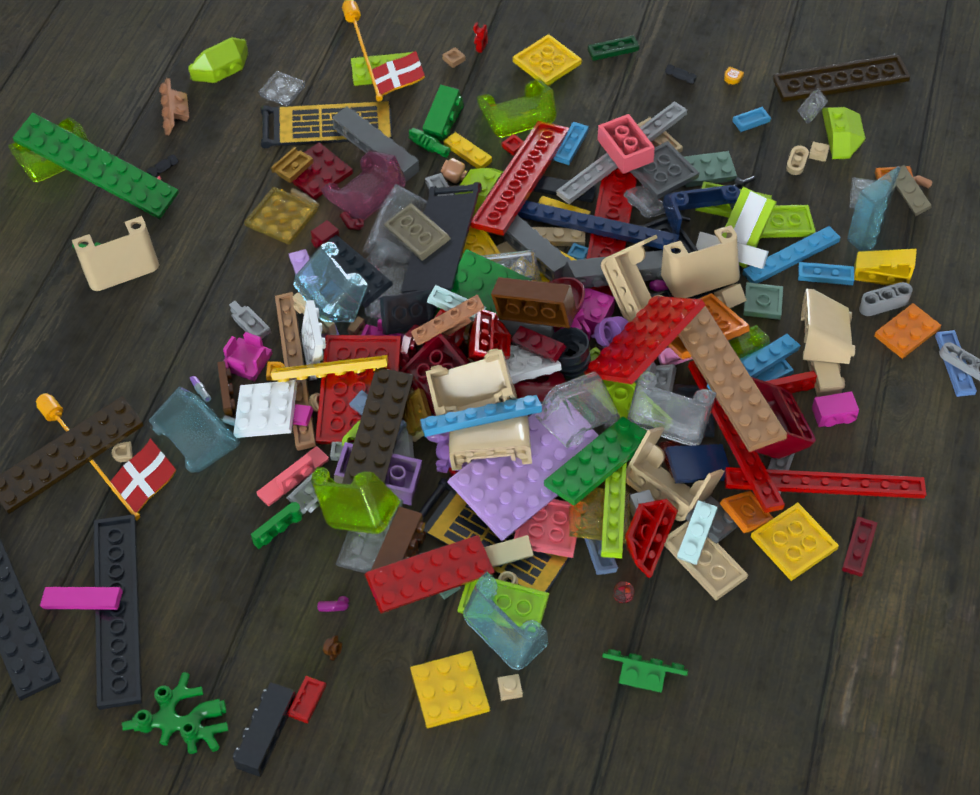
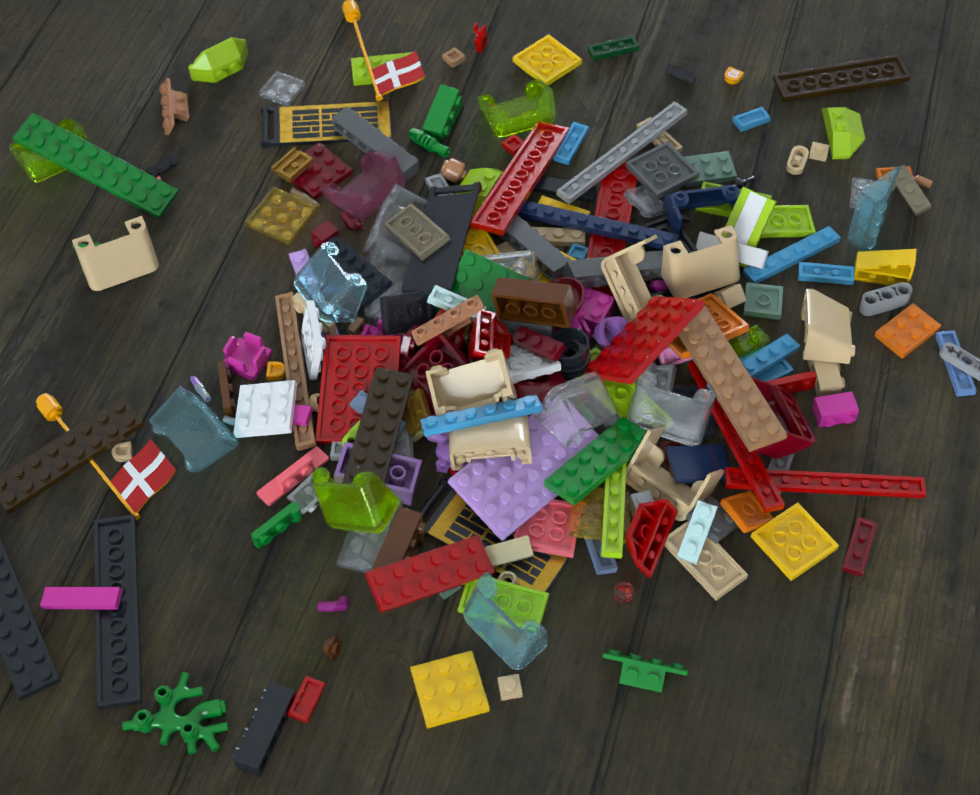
(249, 320): light grey hinge -> none
(322, 369): yellow plate -> none
(468, 151): yellow plate -> none
(626, 143): coral brick -> none
(812, 106): clear plate -> none

